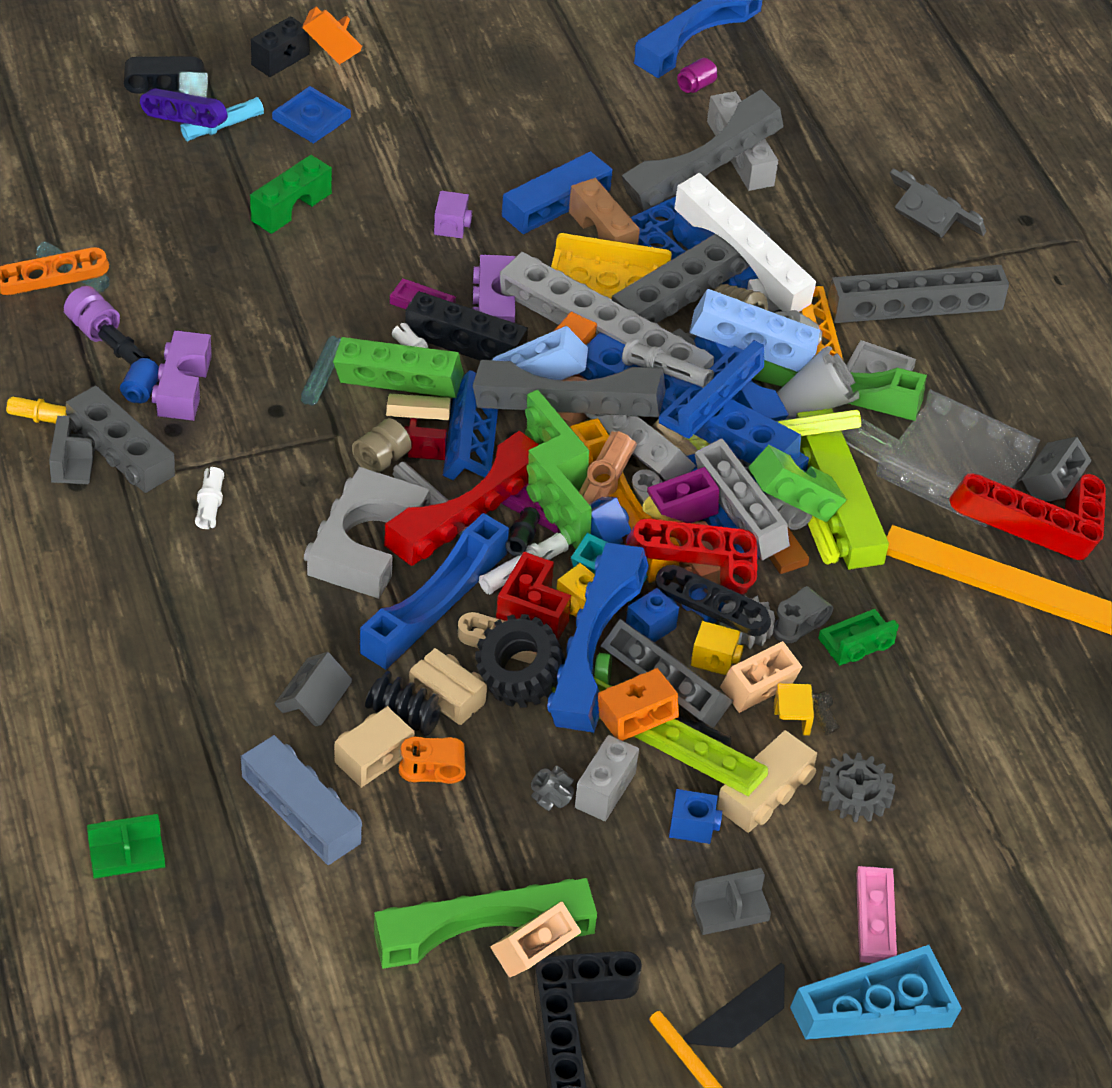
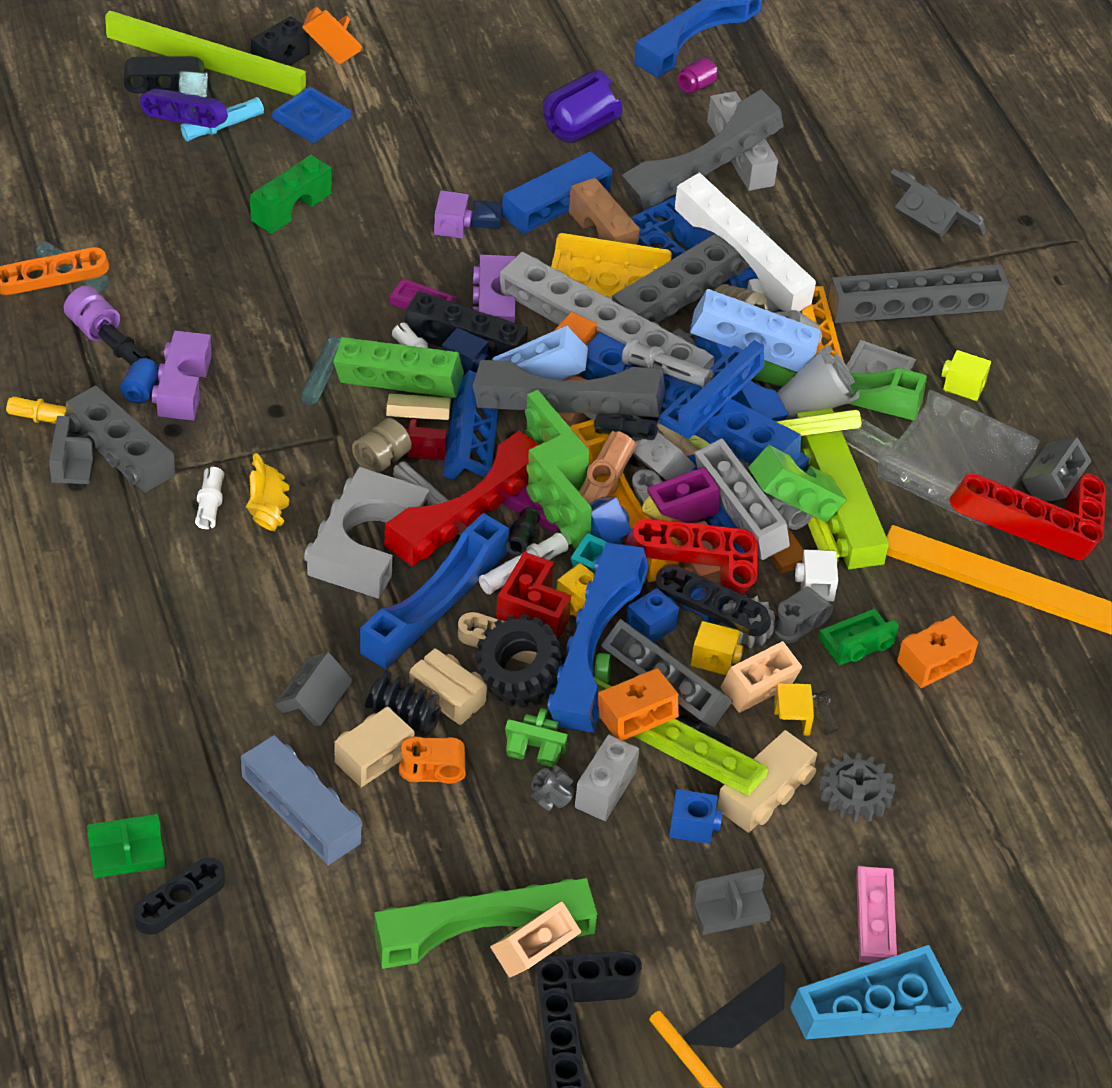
(175, 910): none -> black beam
(214, 56): none -> lime tile
(267, 495): none -> yellow plant
(470, 349): none -> dark blue brick
(486, 214): none -> dark blue tile
(537, 732): none -> bright green hips
(581, 107): none -> dark purple cylinder
(626, 424): none -> black pin
(818, 572): none -> white brick
(937, 651): none -> orange brick
(966, 375): none -> neon yellow brick

